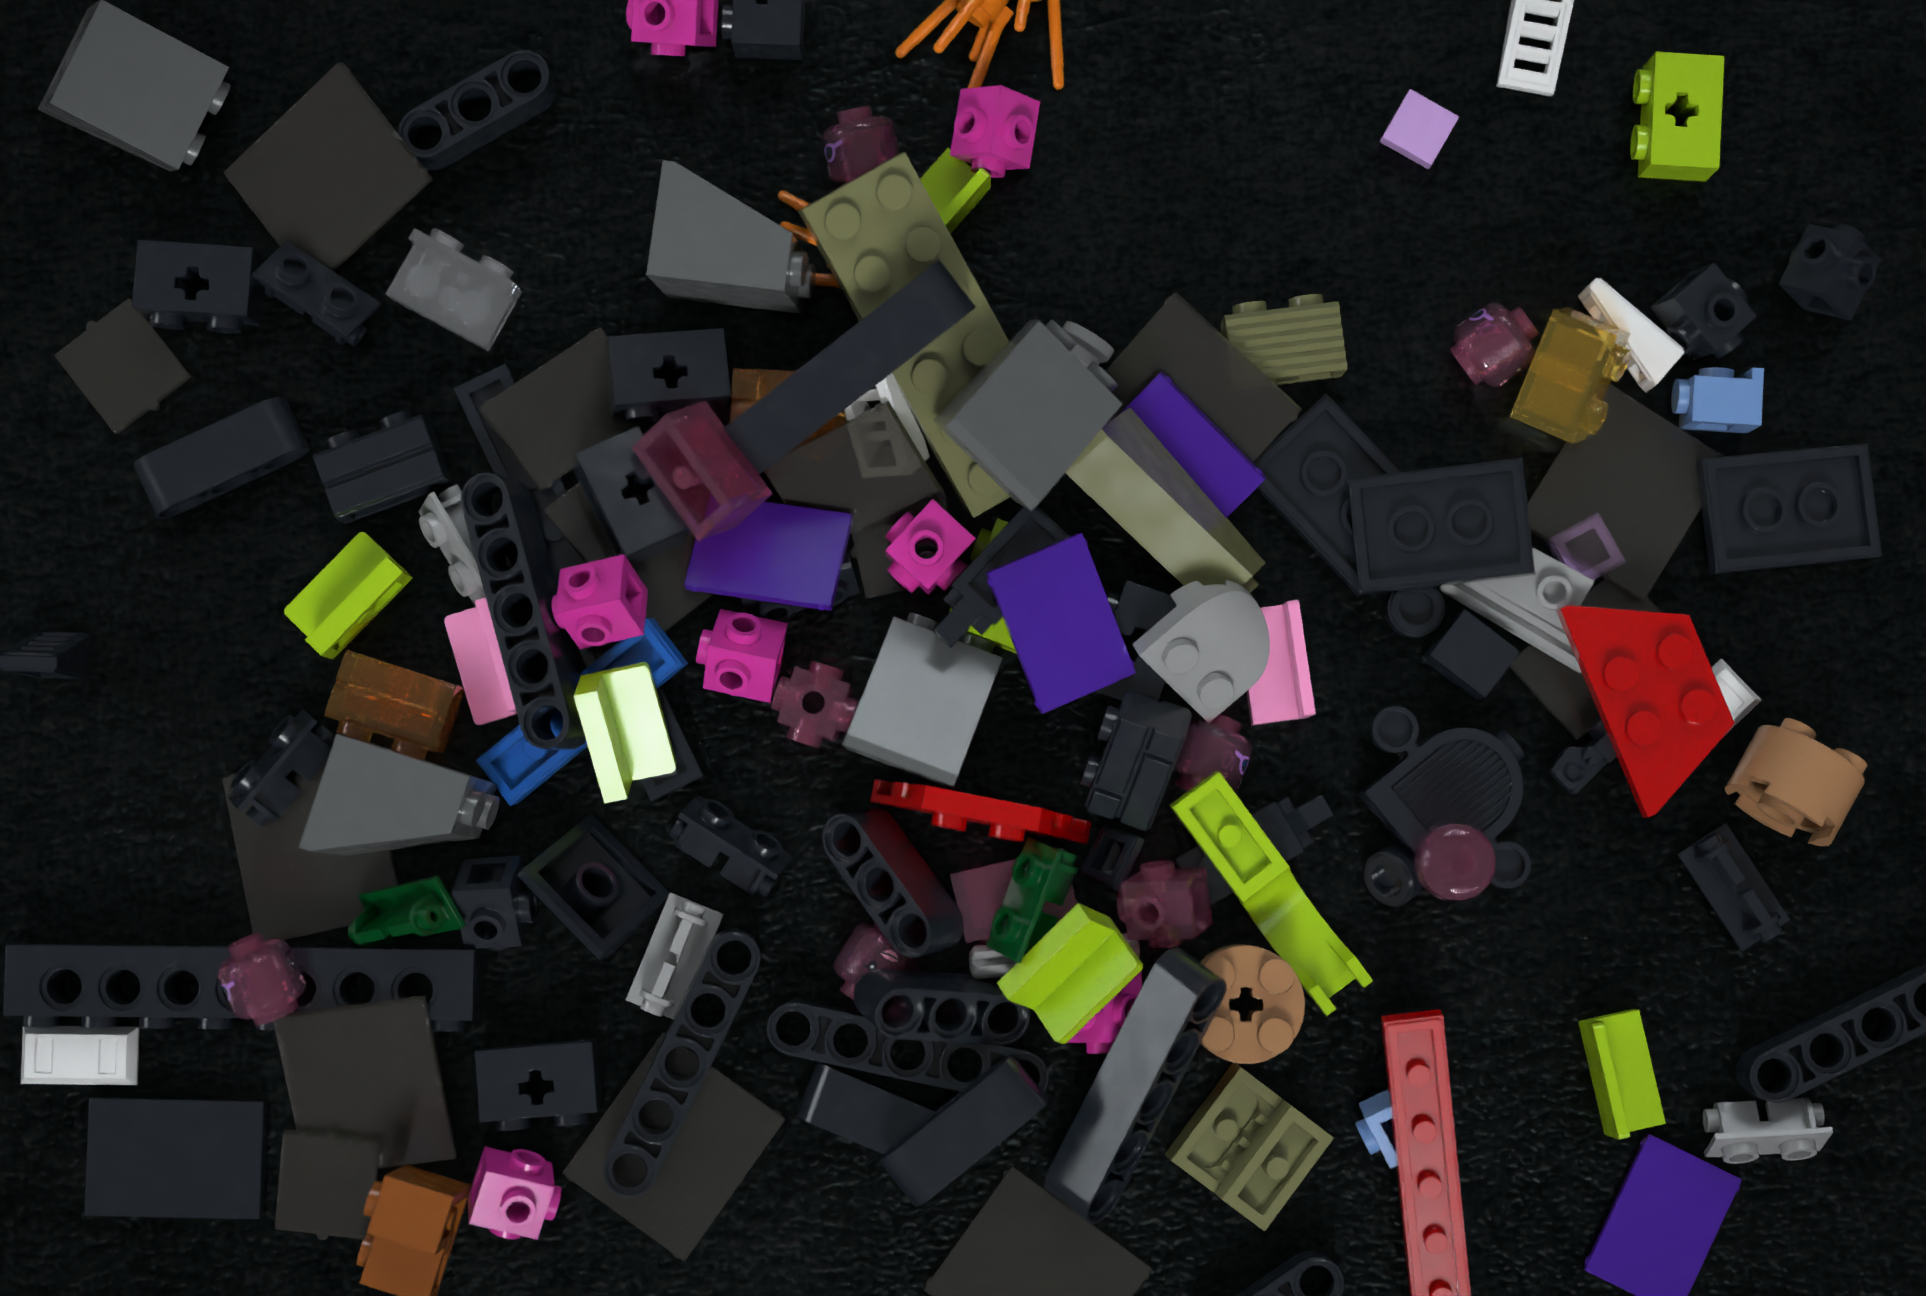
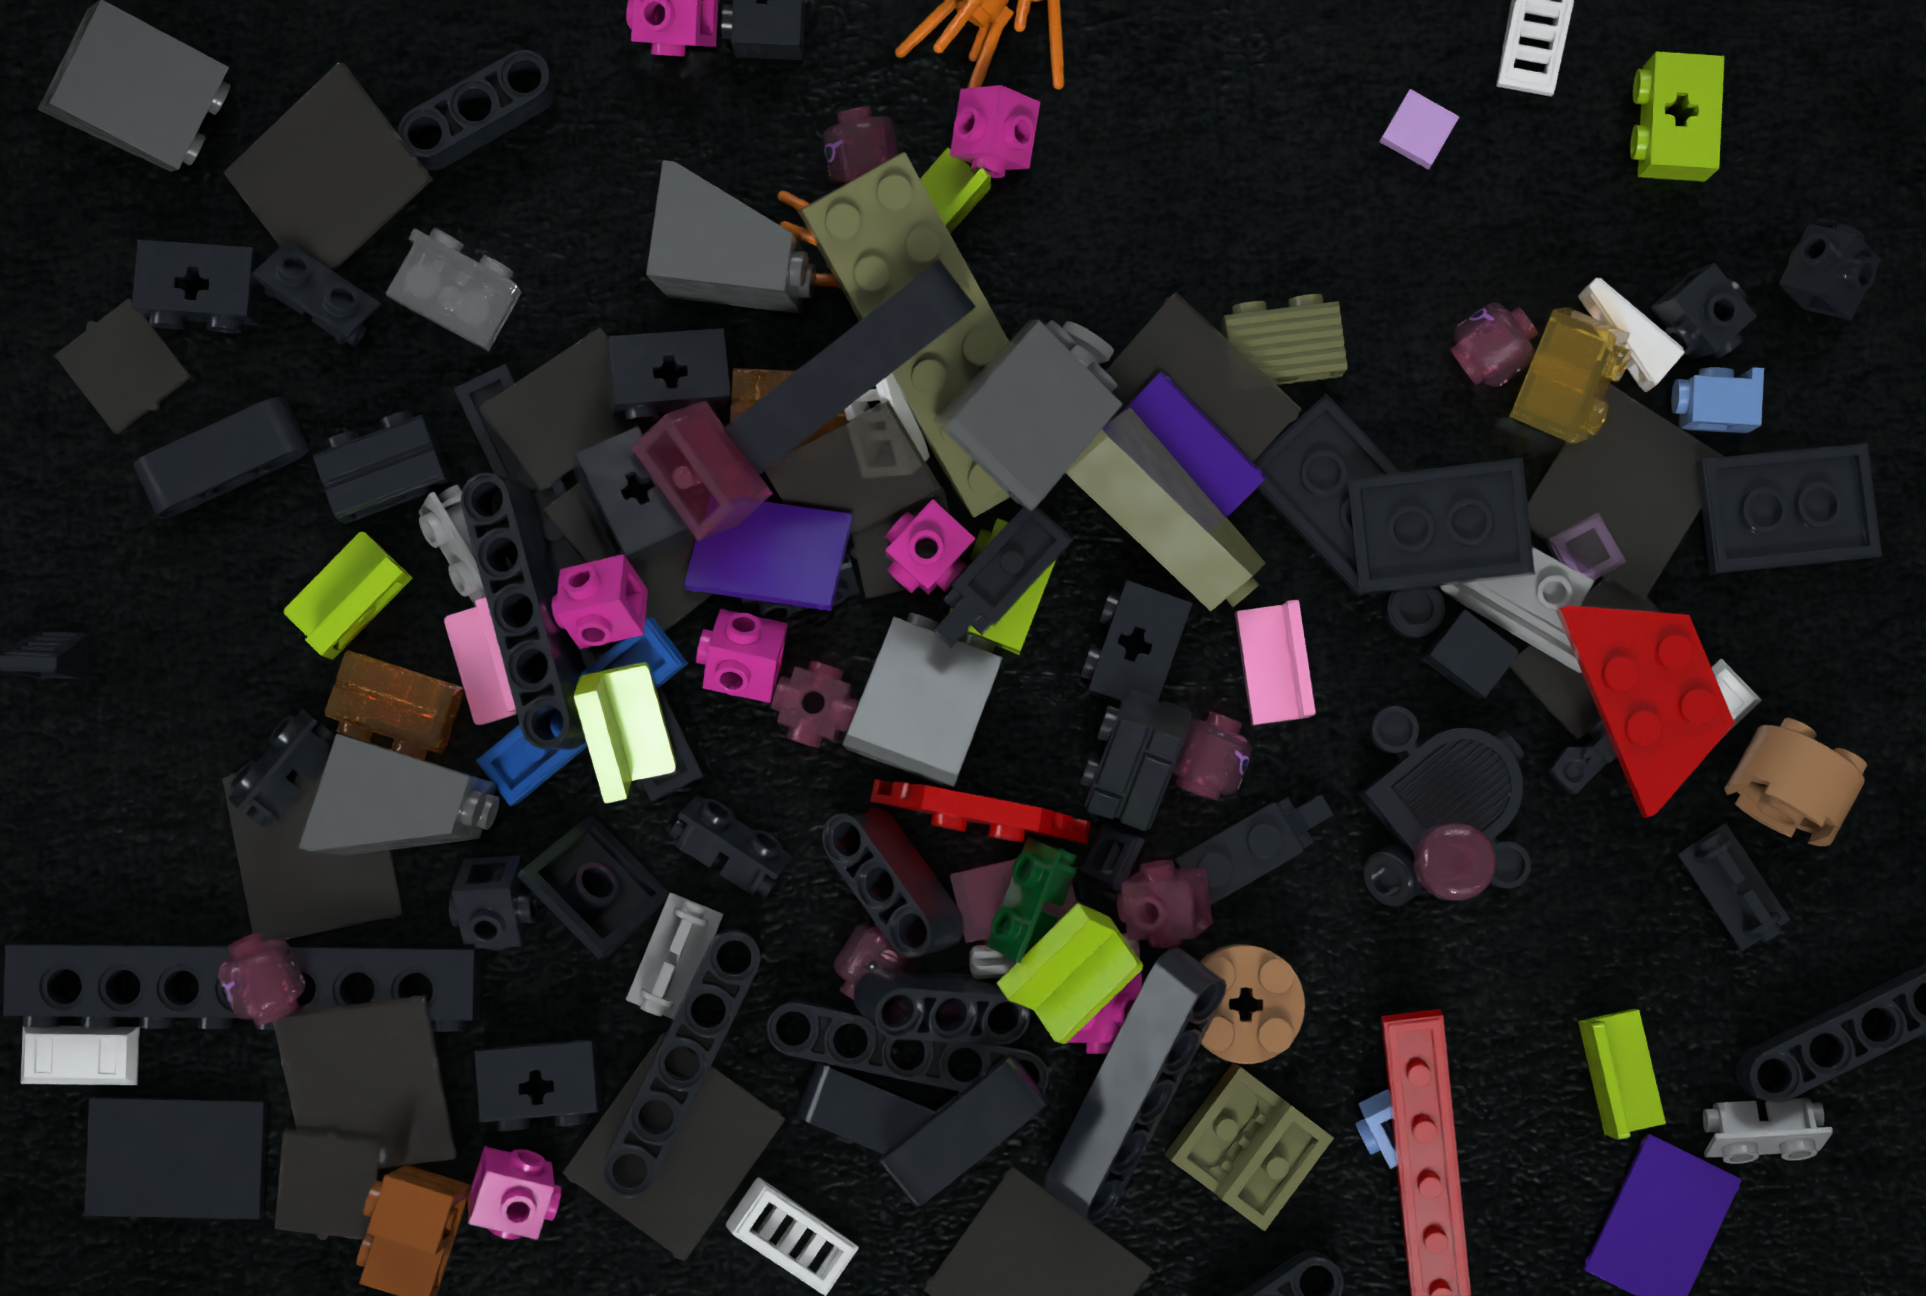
(404, 913): dark green hinge -> none
(750, 1209): none -> white slope
(1060, 622): dark purple piece -> none
(1209, 645): light grey slope -> none
(1268, 889): lime piece -> none

